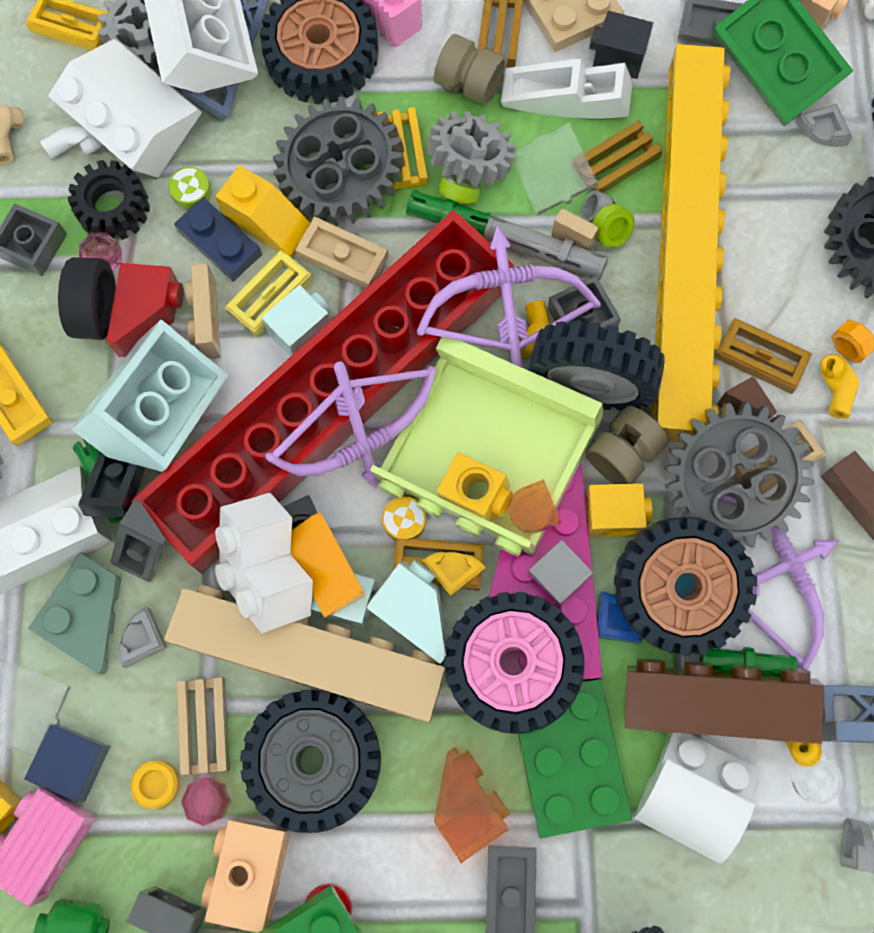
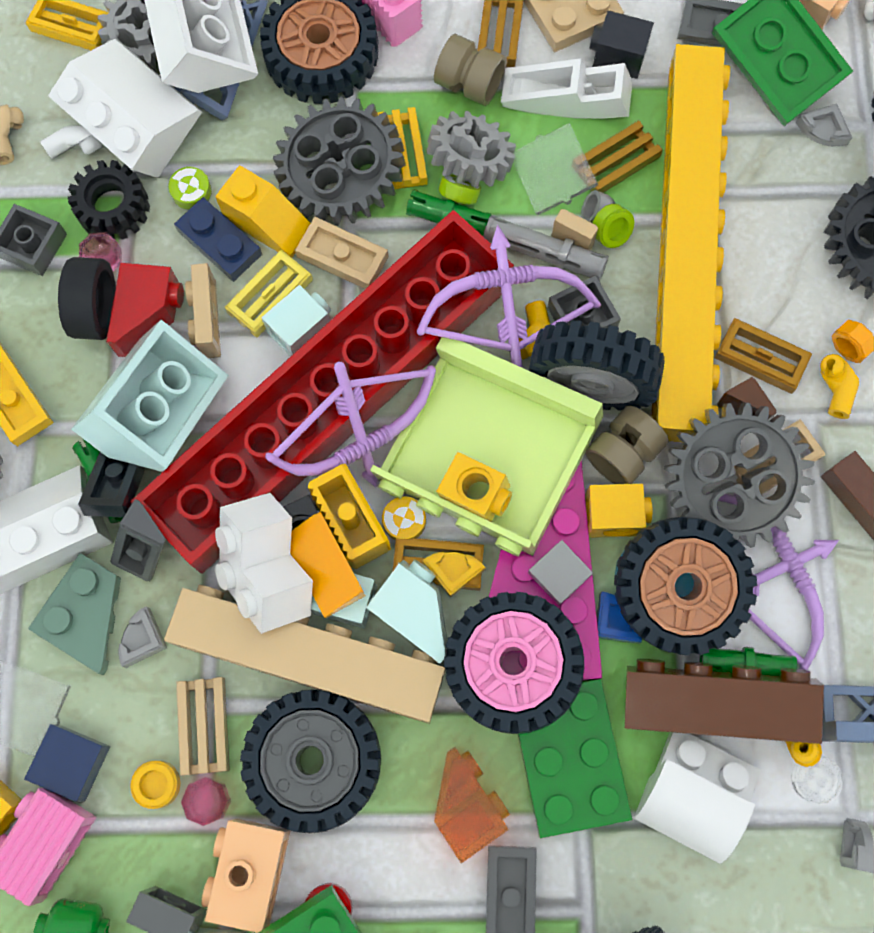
(349, 516): none -> yellow brick
(533, 508): clear orange tile -> none

